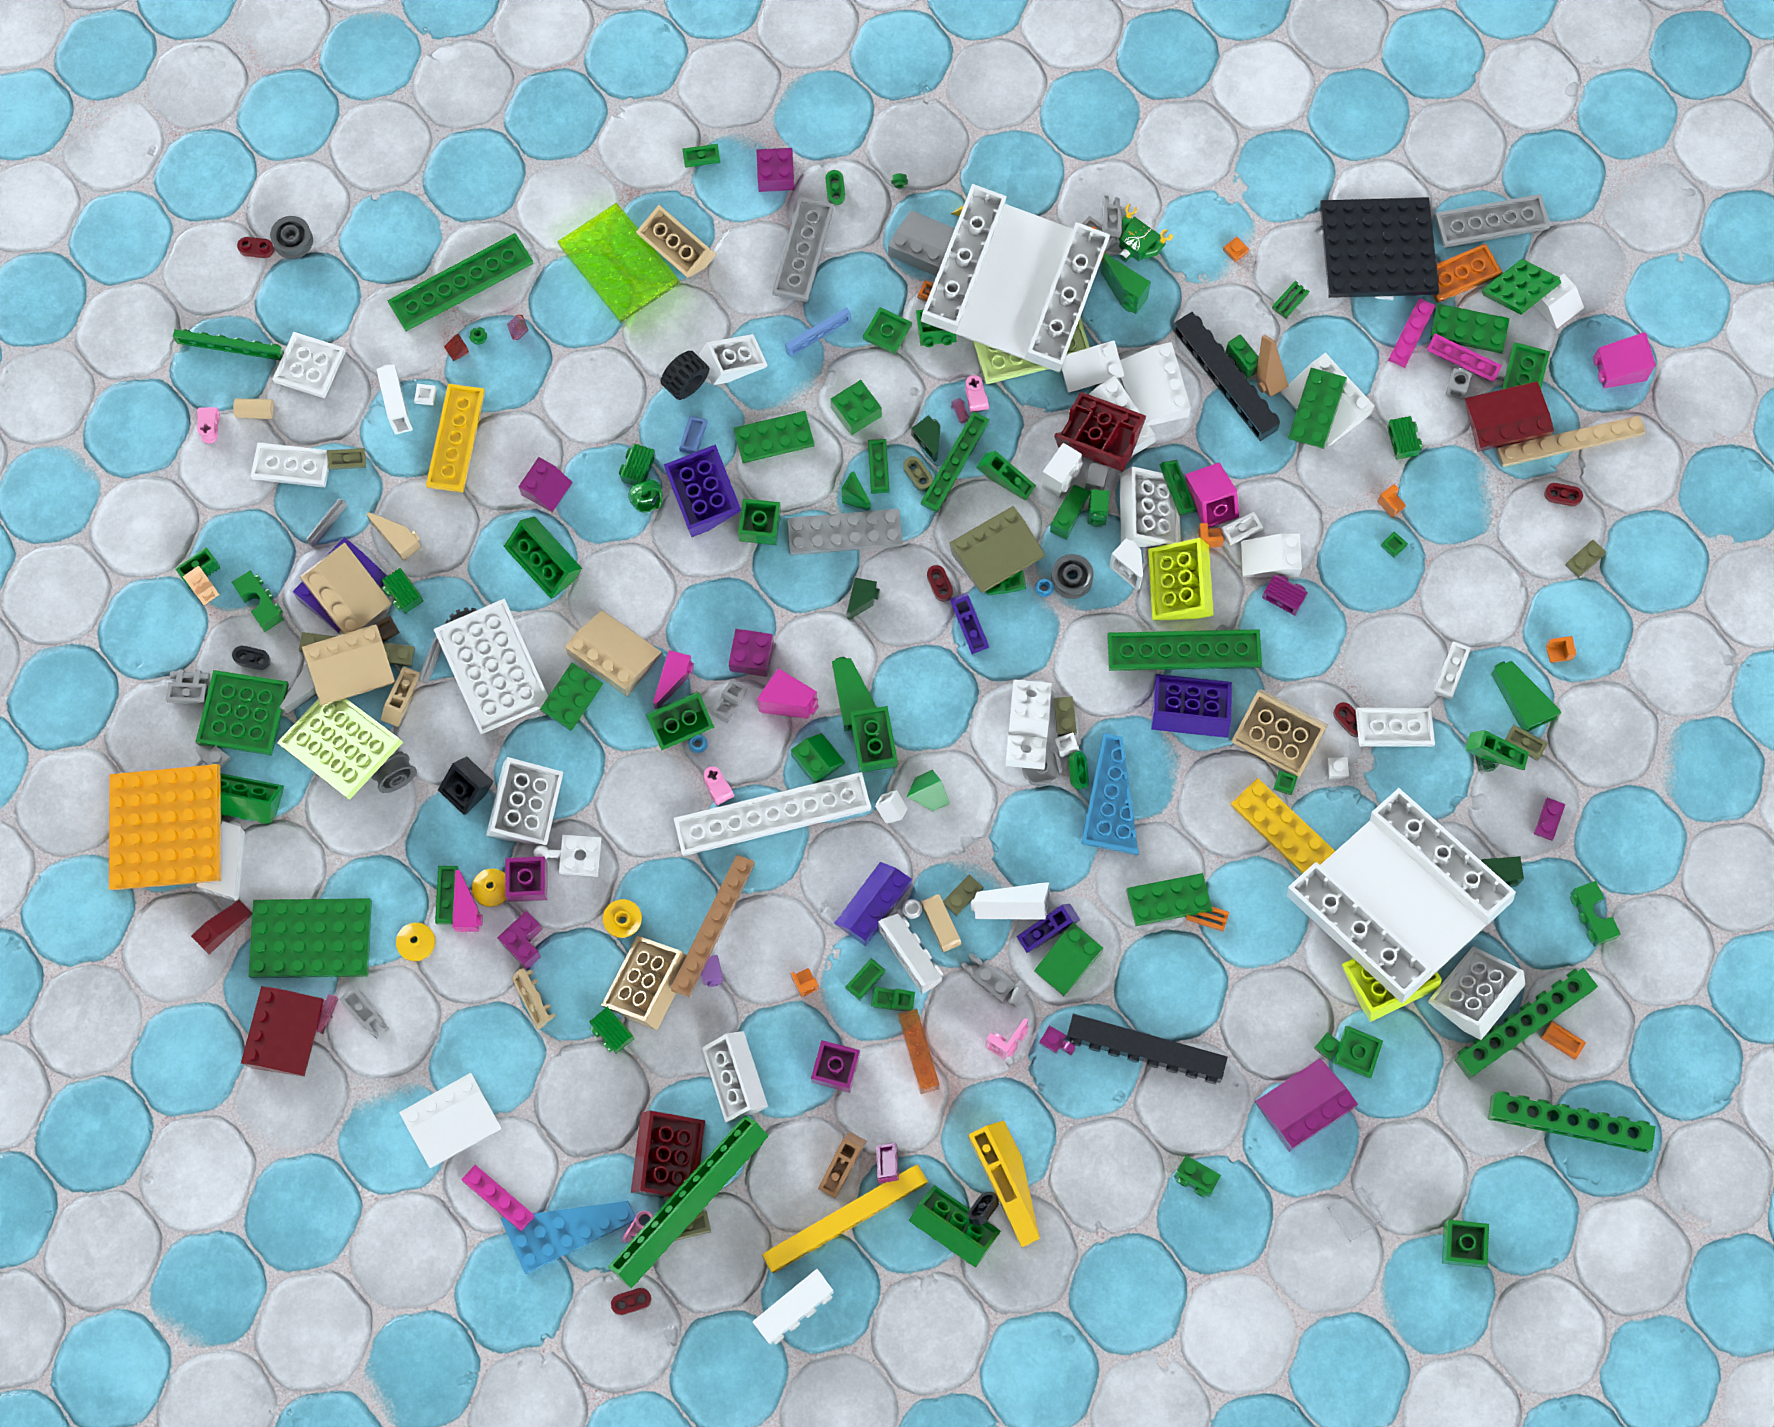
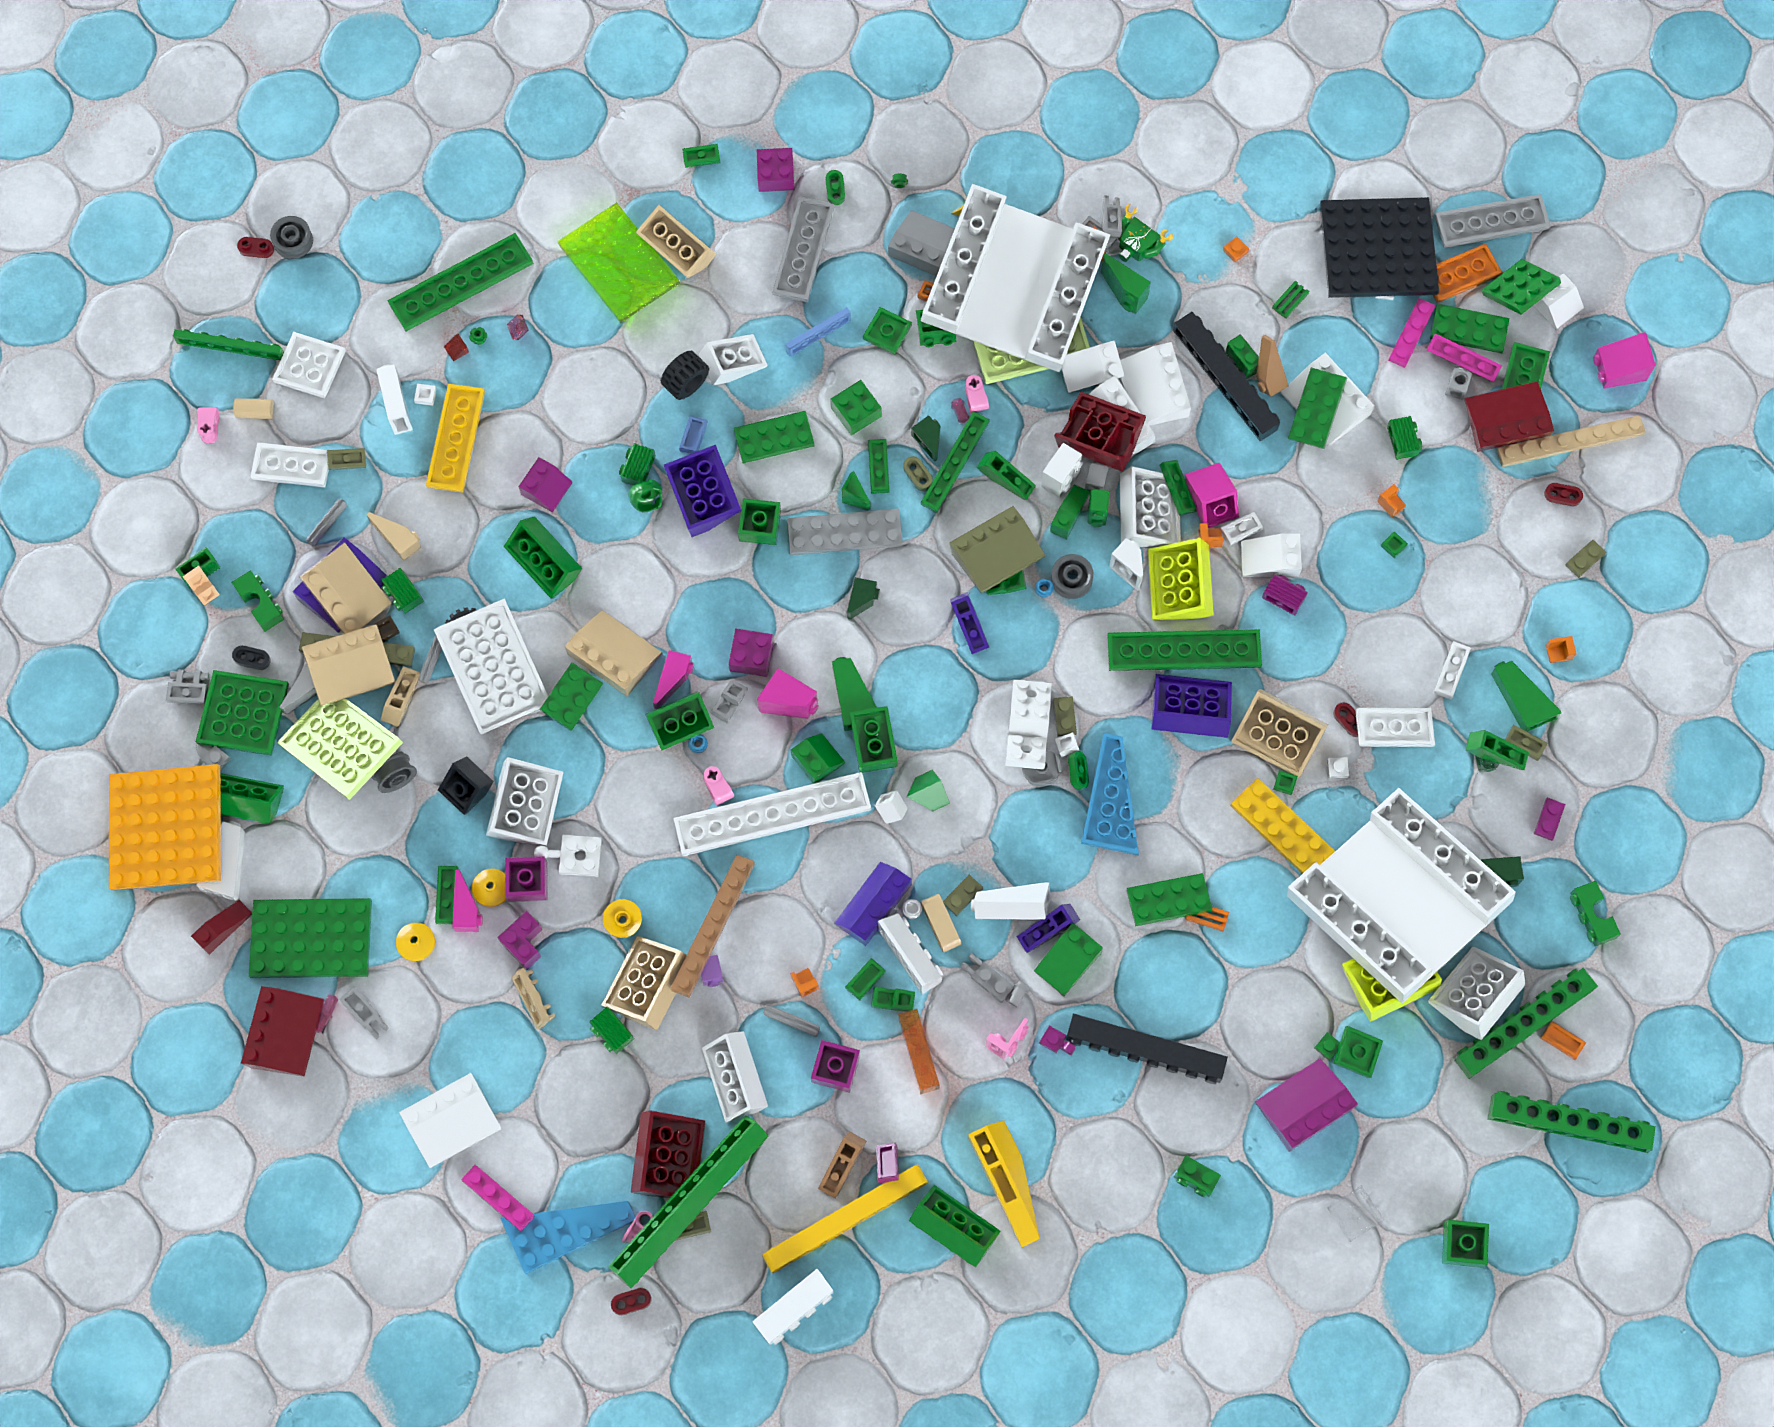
(791, 1020): none -> light grey axle
(939, 584): dark red plate -> none
(983, 1208): black plate -> none

